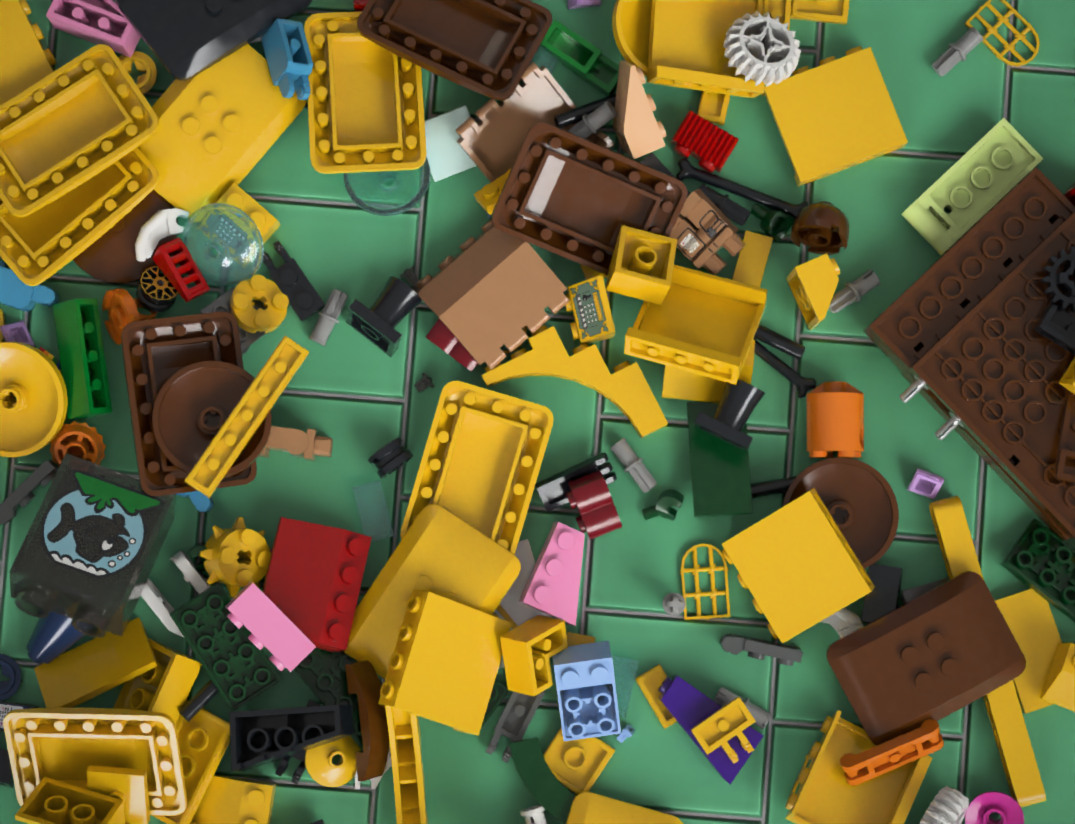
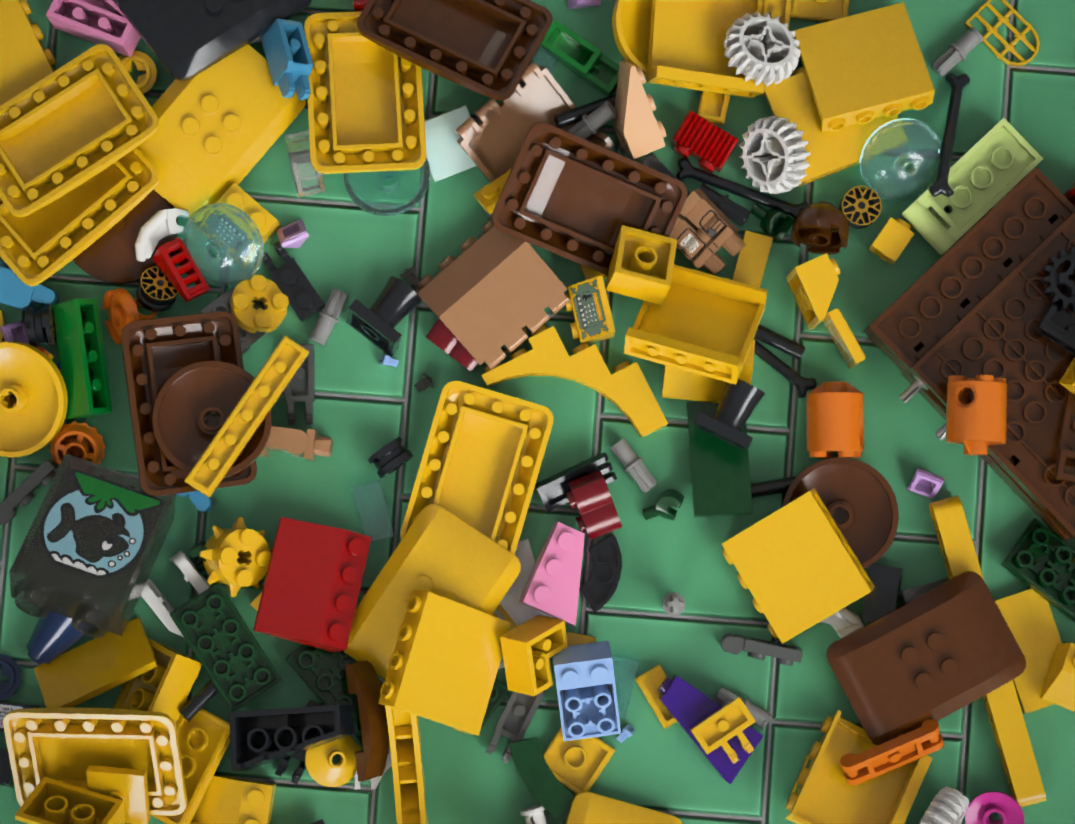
(41, 325): none -> black wheel
(269, 627): bright pink wedge -> none
(293, 234): none -> lavender slope
(302, 388): none -> dark grey hinge
(305, 177): none -> clear slope
(386, 360): none -> light blue piece
(604, 574): none -> black tile
(697, 594): yellow window -> none
(762, 145): none -> white gear
(843, 338): none -> yellow tile
(854, 291): light grey axle -> none
(861, 206): none -> wheel
(864, 67): none -> yellow panel
(892, 240): none -> yellow brick
(893, 148): none -> clear light blue dish
(941, 185): none -> black piece
(976, 412): none -> orange cylinder

